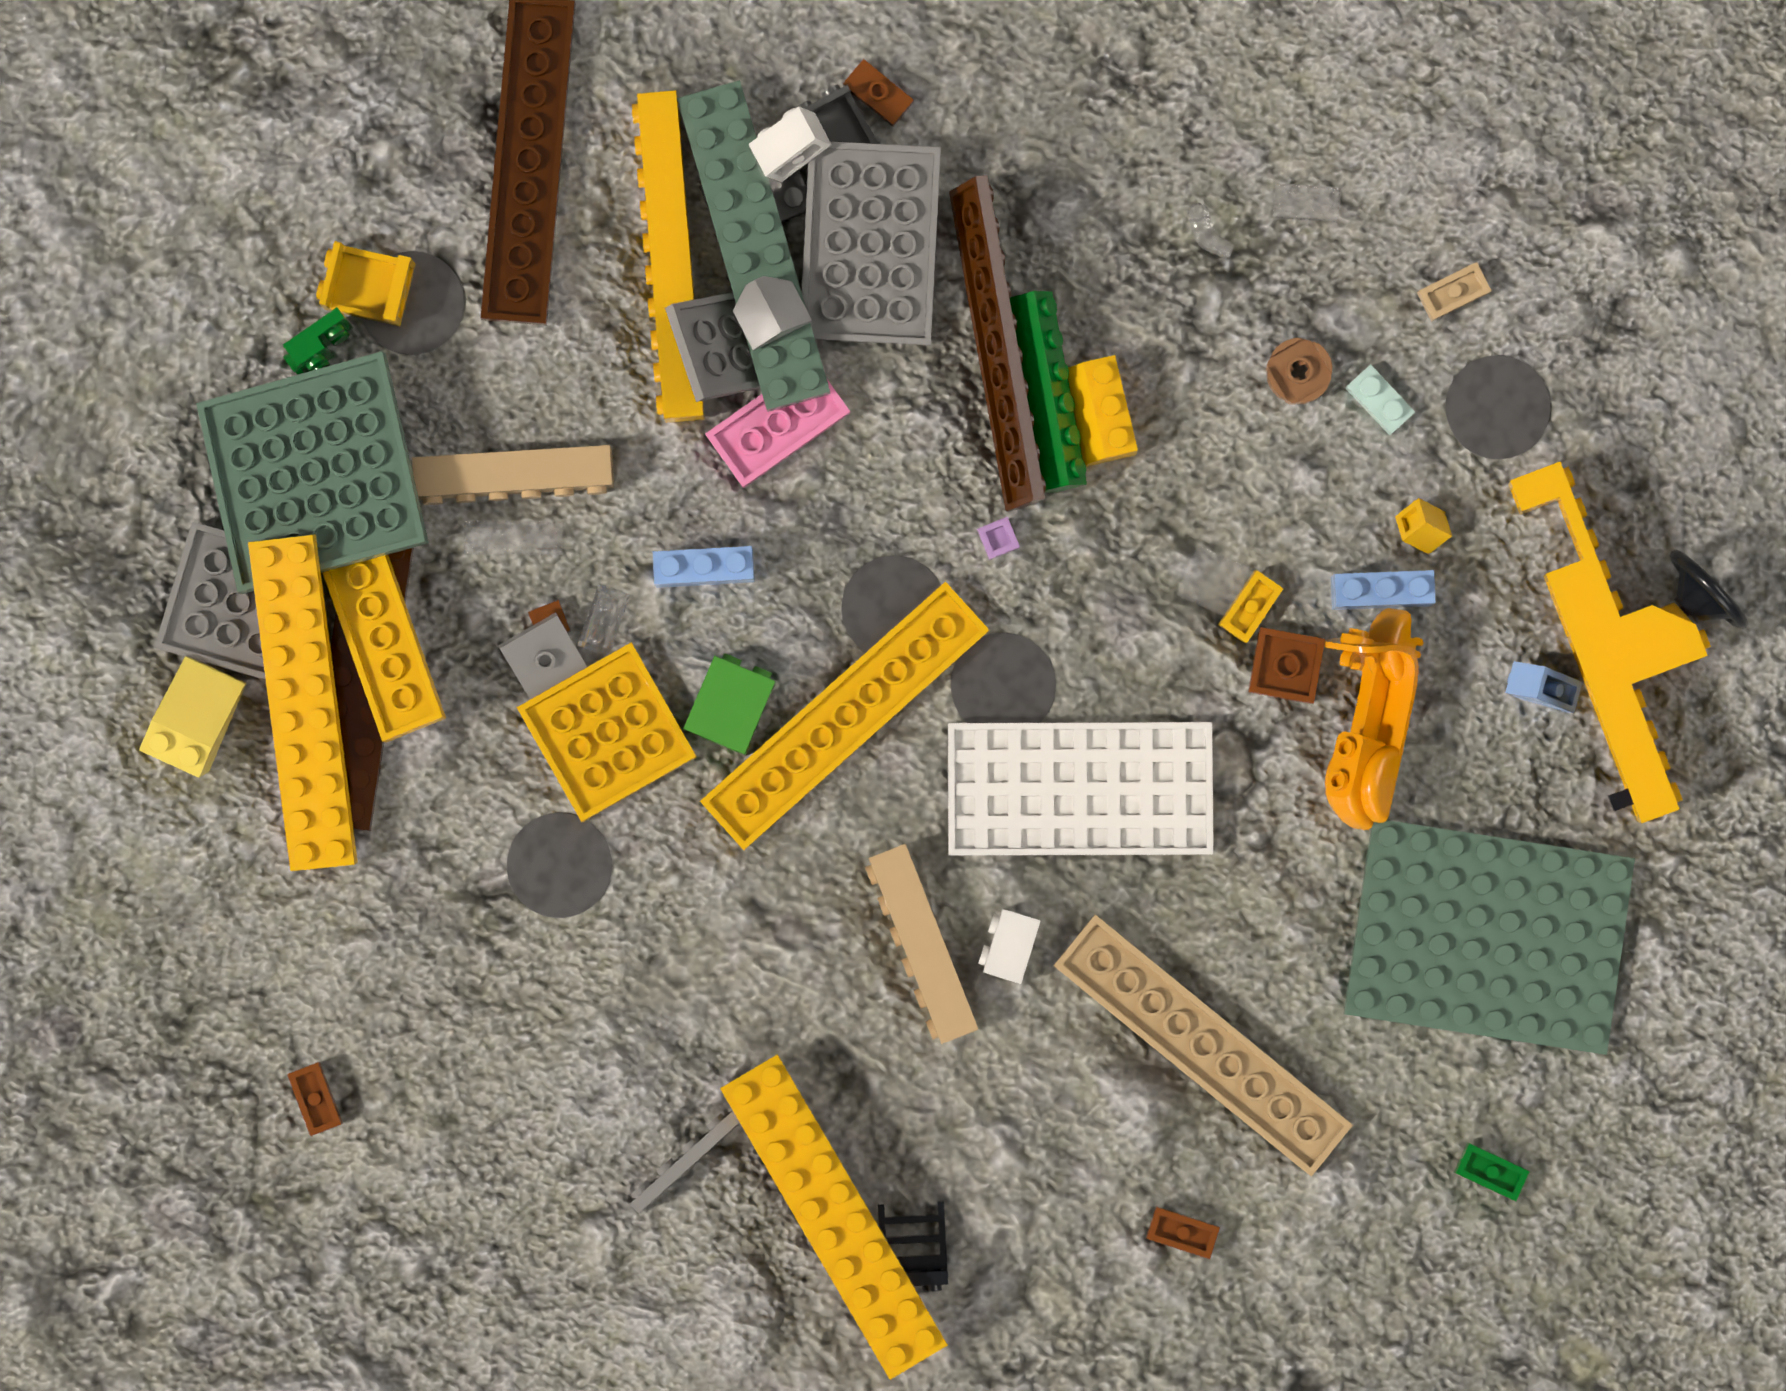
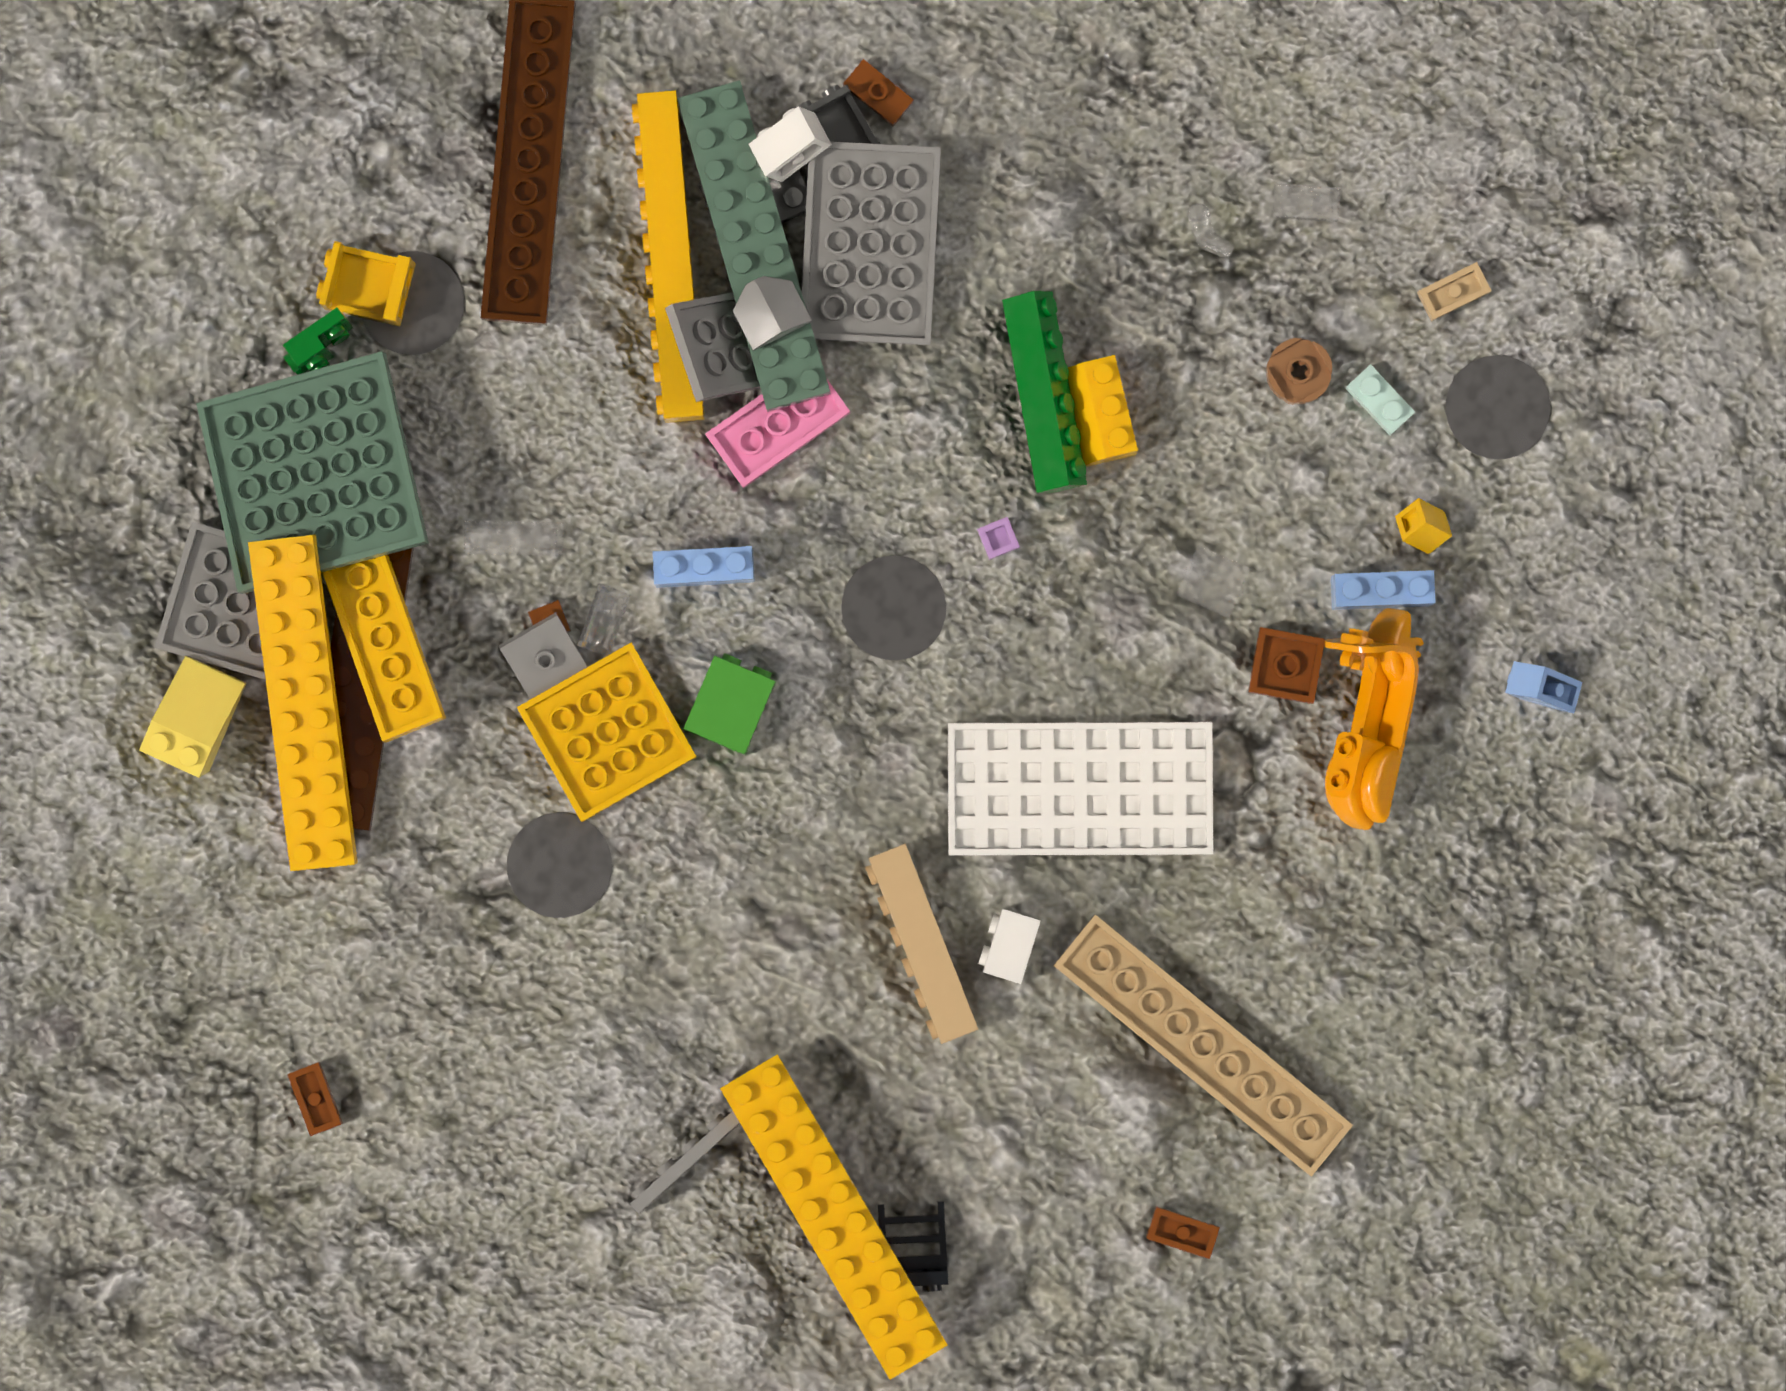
(513, 473): tan brick -> none
(844, 716): yellow plate -> none
(997, 343): reddish brown plate -> none
(1003, 681): flat silver sticker -> none
(1250, 606): yellow plate -> none
(1489, 936): sand green plate -> none
(1491, 1172): green plate -> none
(1628, 648): yellow piece -> none

